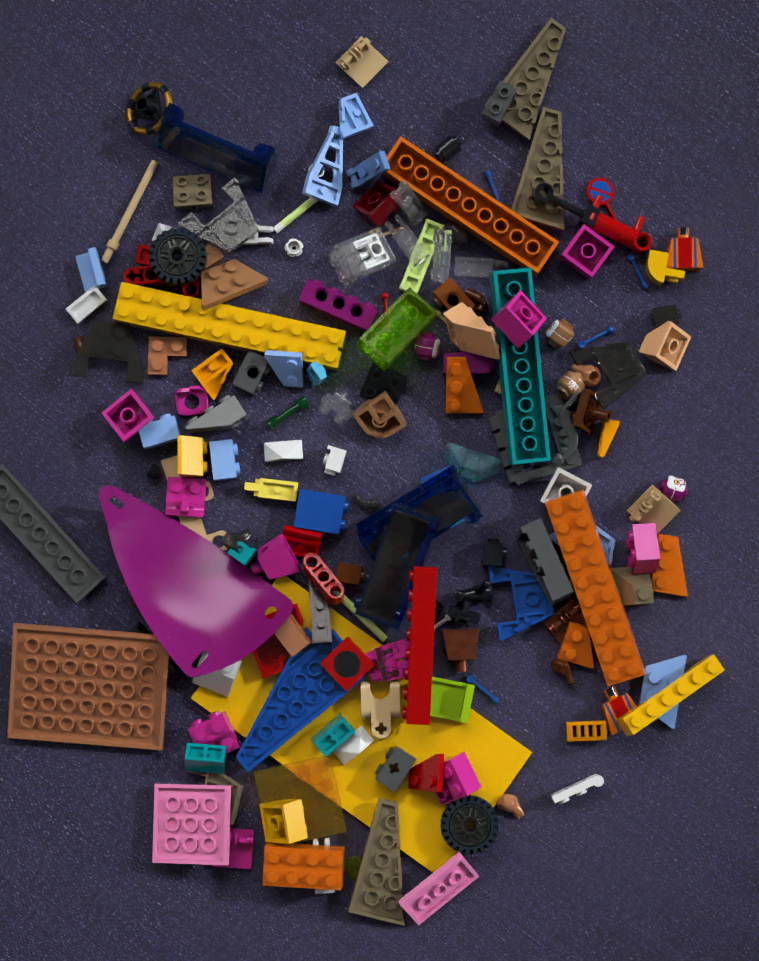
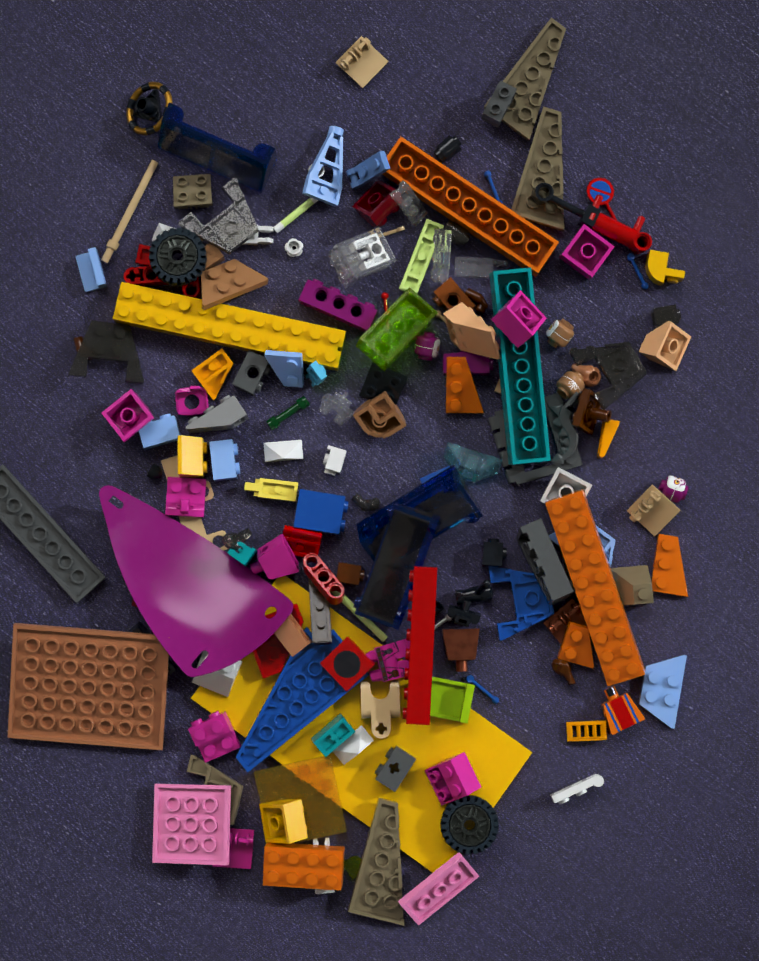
(86, 304): white tile -> none
(160, 349): nougat plate -> none
(205, 758): teal hinge -> none
(352, 117): light blue wing -> none
(408, 242): clear hinge -> none
(428, 774): red wing -> none
(510, 804): nougat animal -> none
(582, 344): blue hinge -> none
(643, 548): brick -> none
(671, 695): yellow arch -> none
(684, 252): torso -> none

